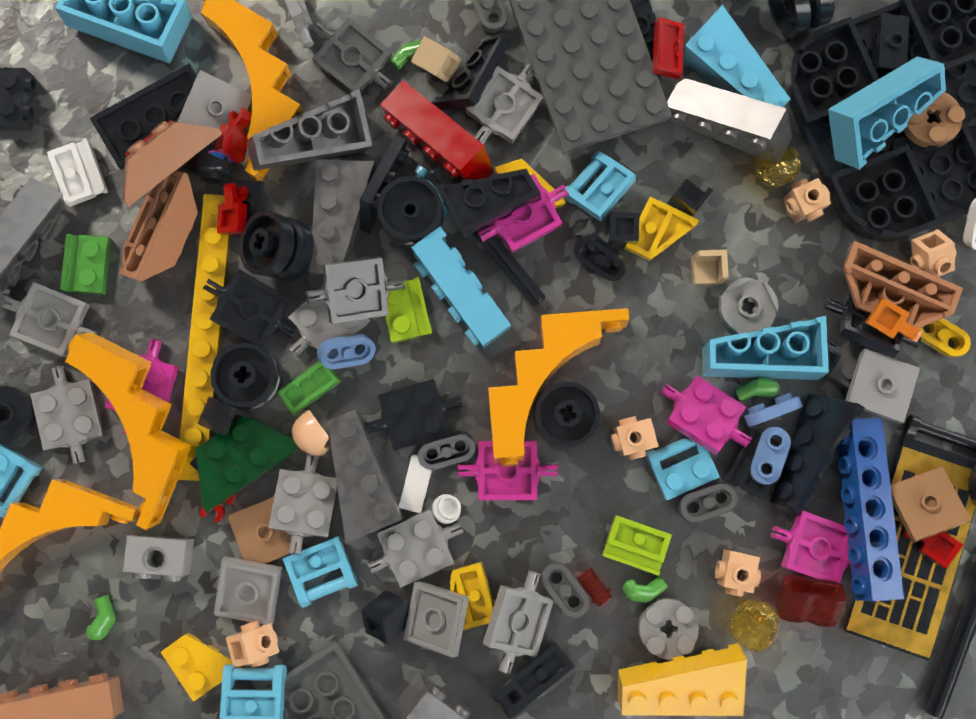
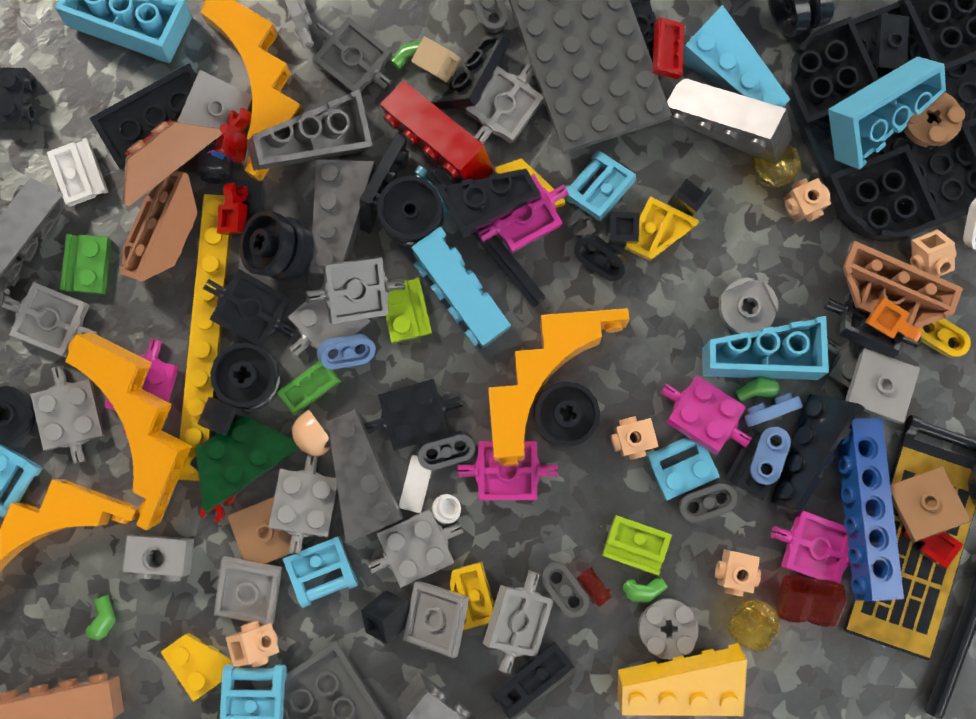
(709, 267): tan panel -> none

